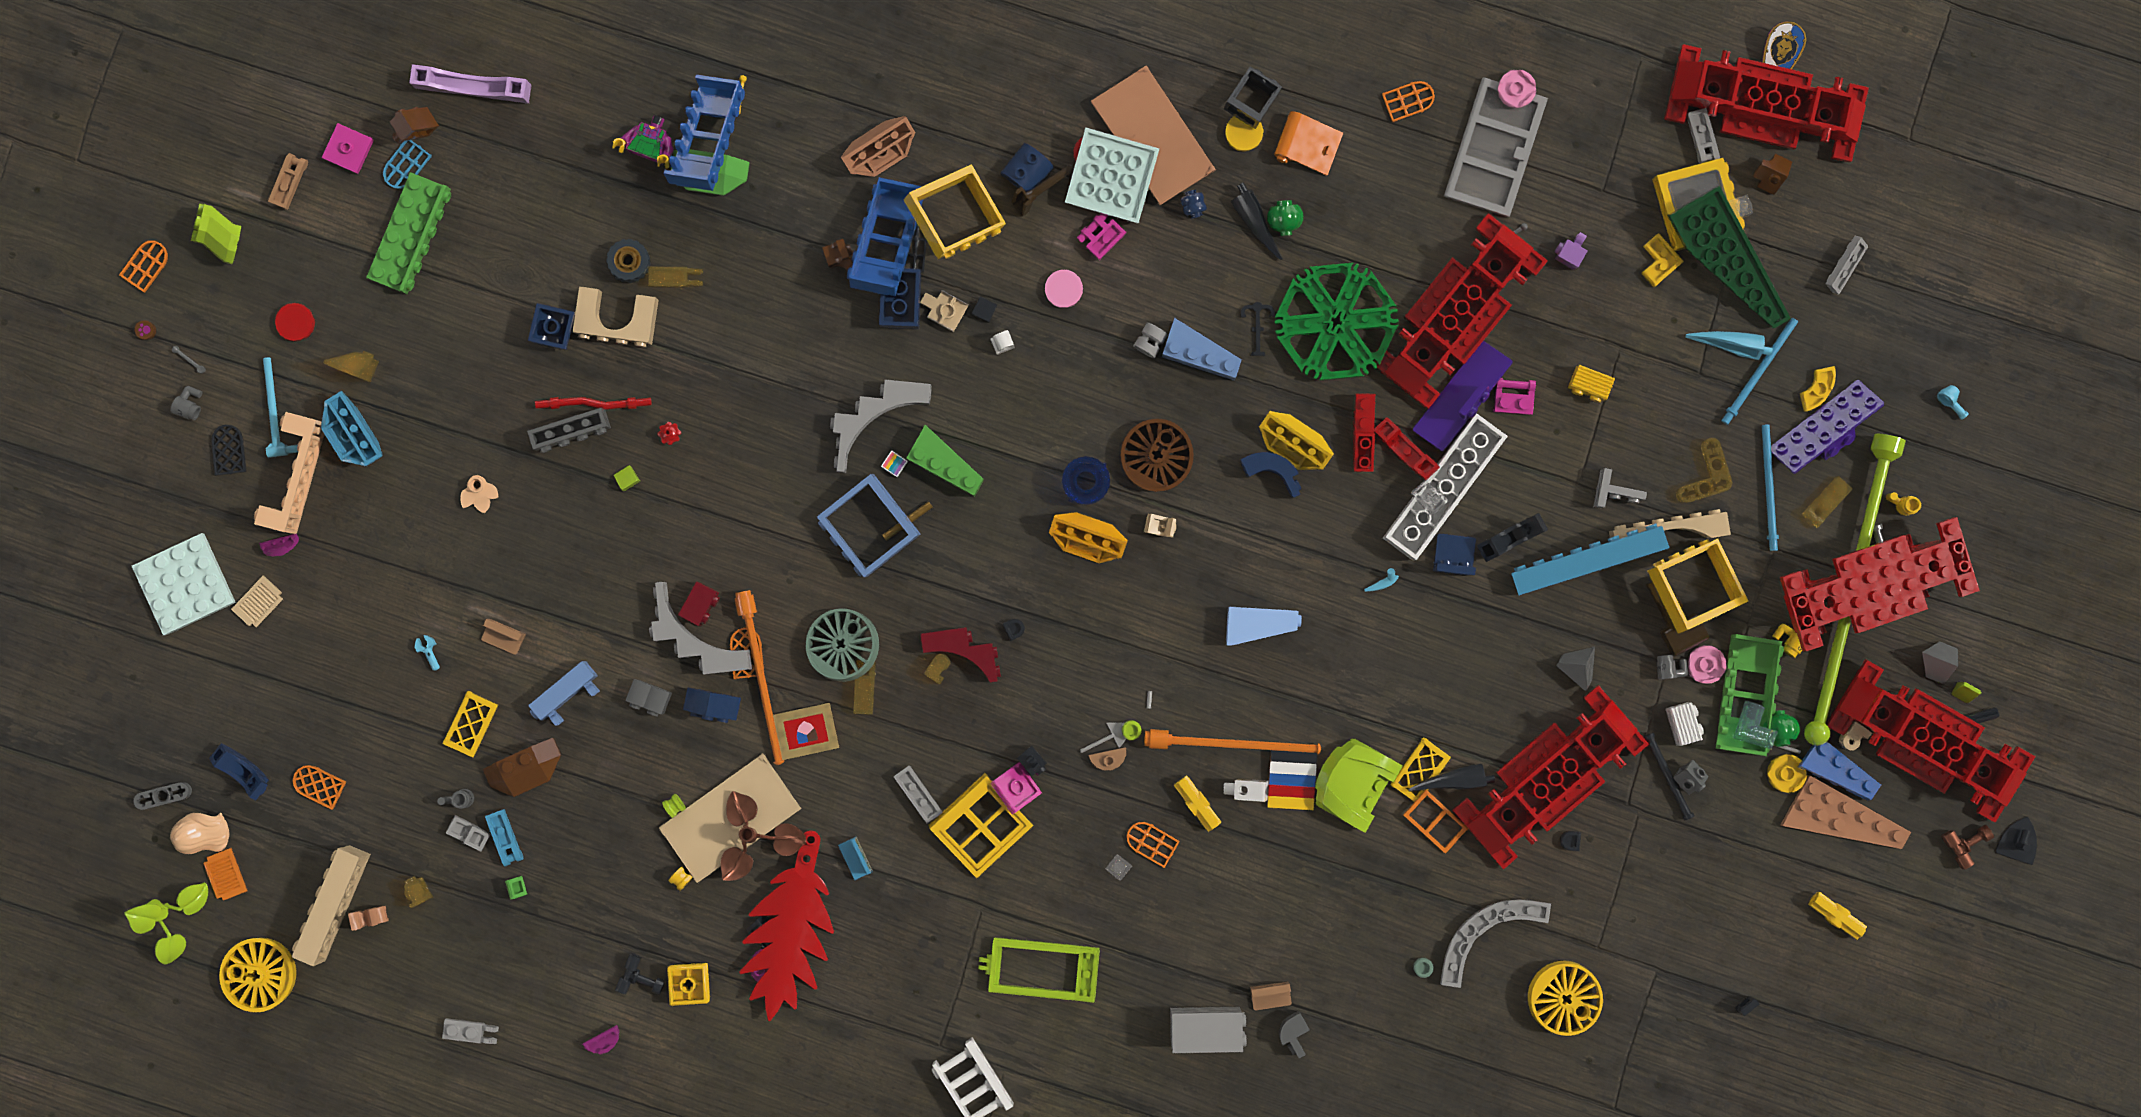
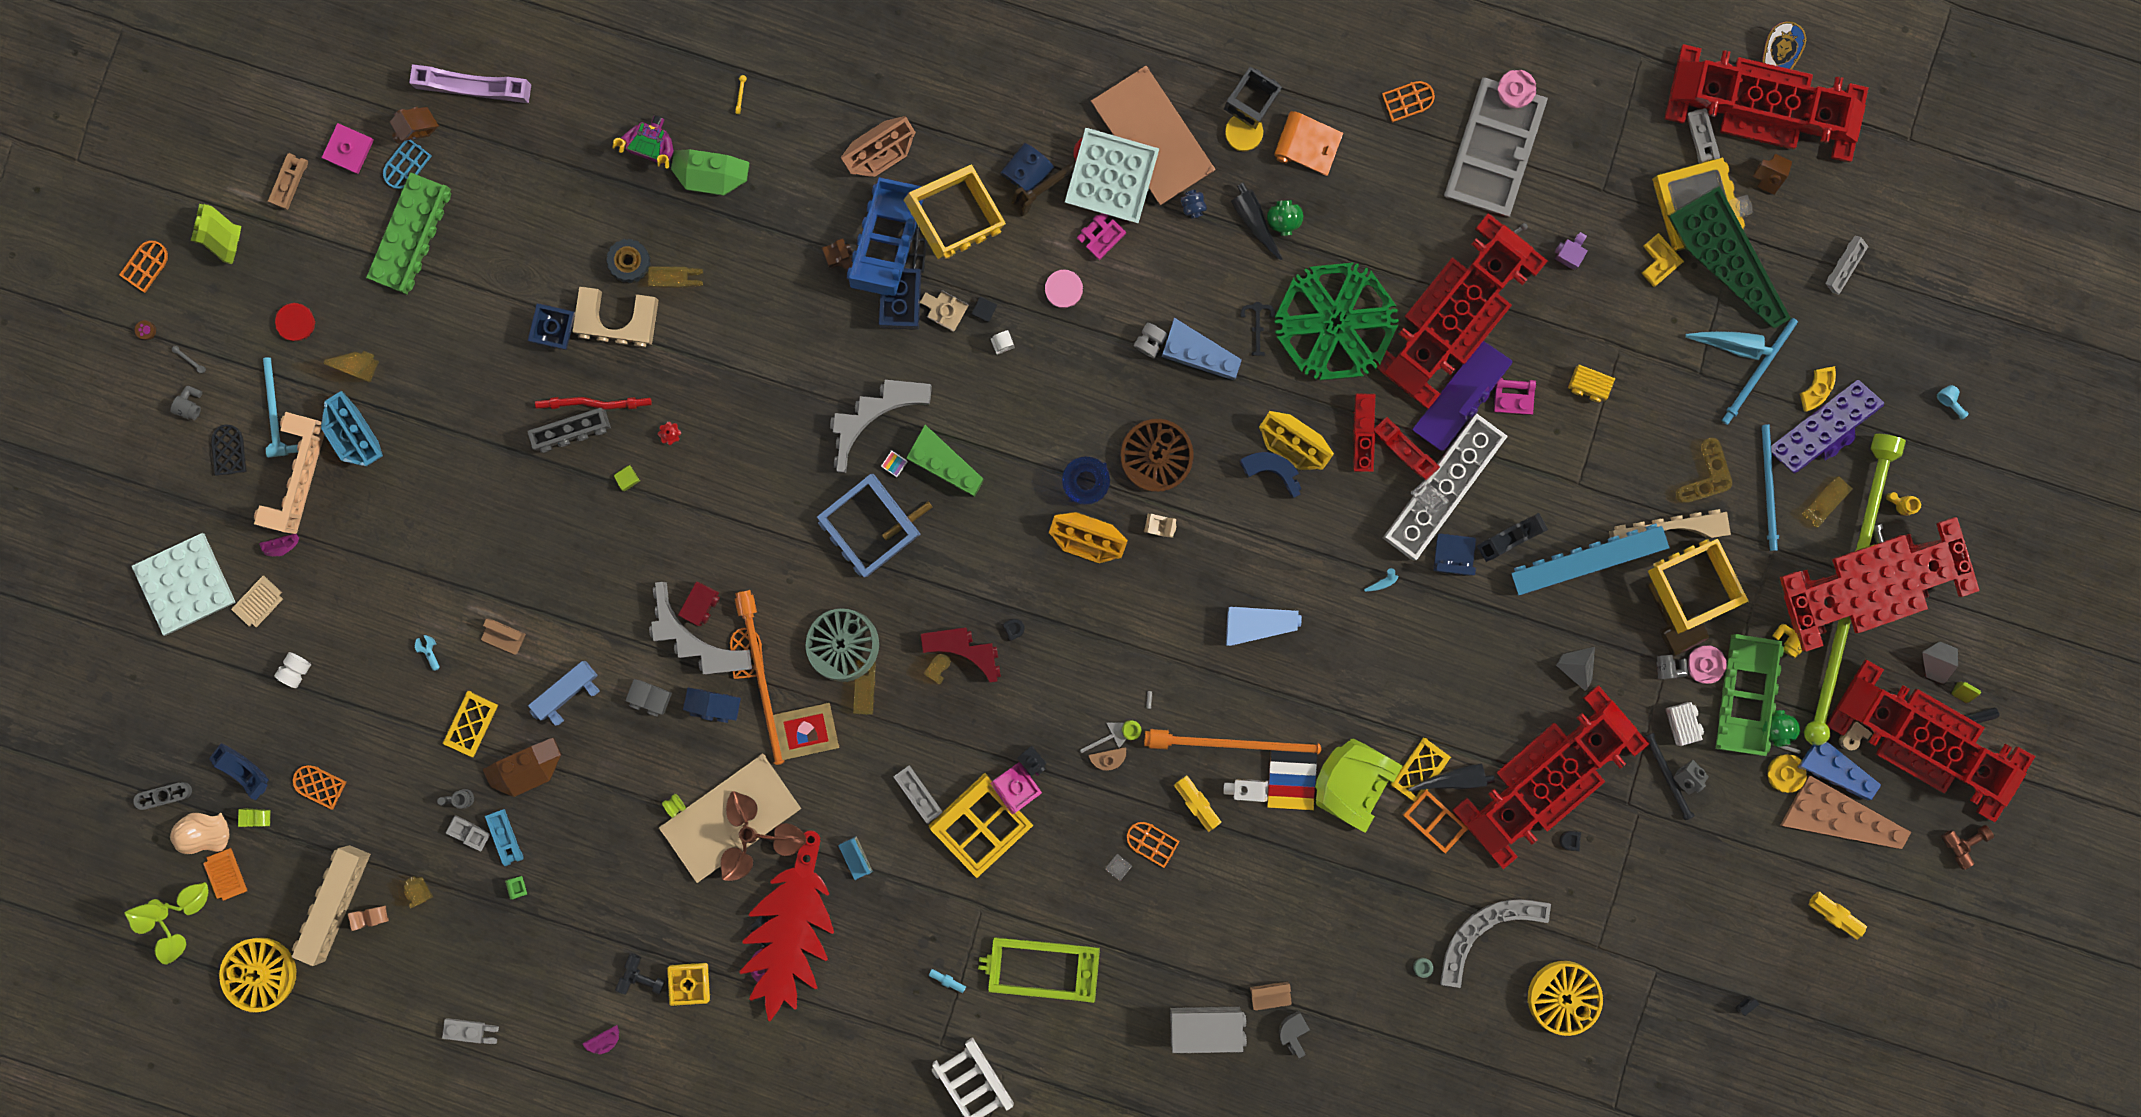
(253, 817): none -> lime leg
(292, 670): none -> white wheel
(479, 497): light nougat plate -> none
(680, 878): yellow wheel -> none
(714, 98): blue window -> none
(947, 981): none -> medium azure bar
(1614, 492): light grey bracket -> none
(1749, 729): clear light blue brick -> none
(2019, 841): black shield -> none

